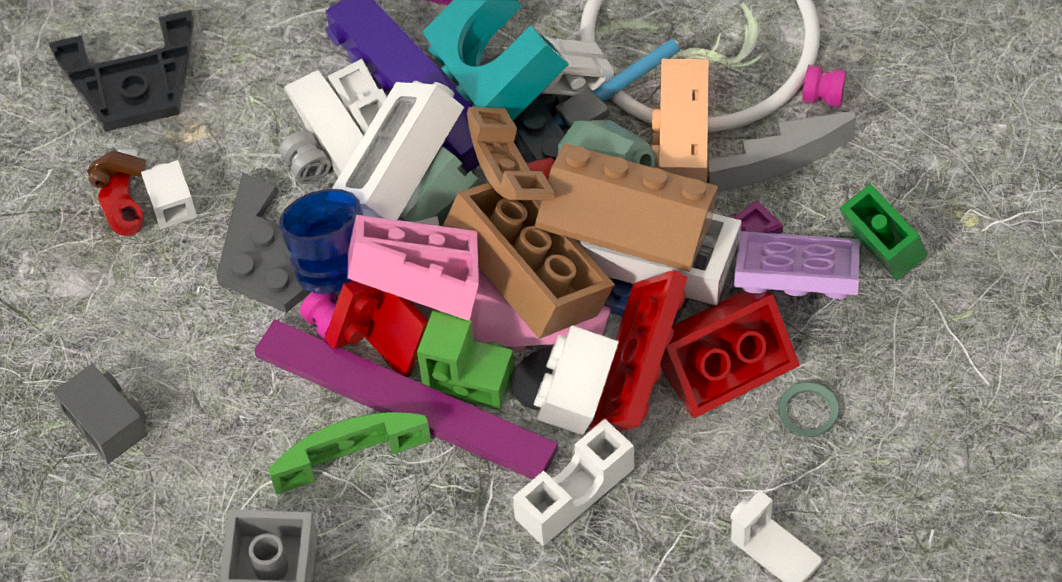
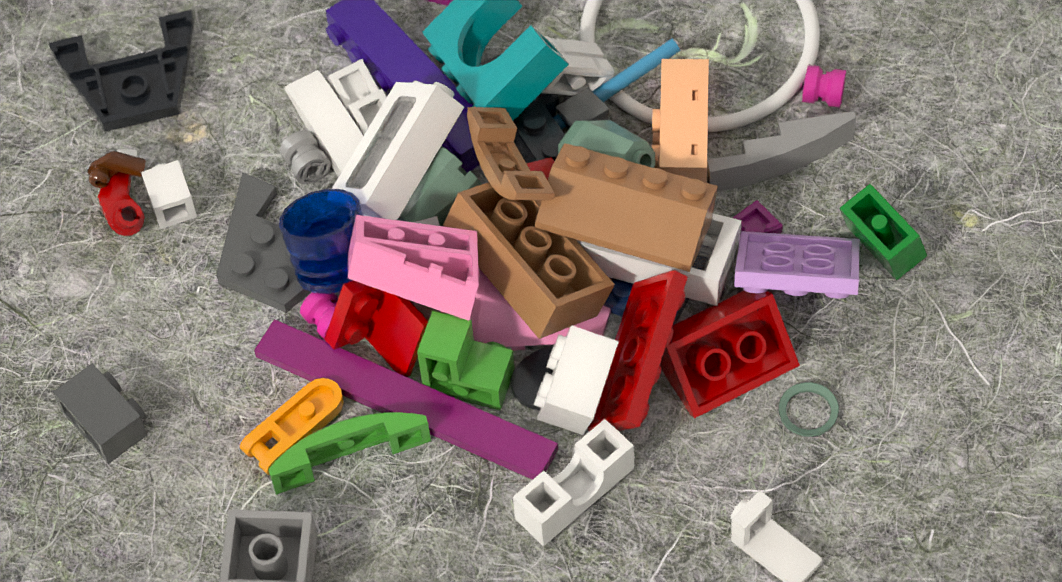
(293, 421): none -> light orange plate

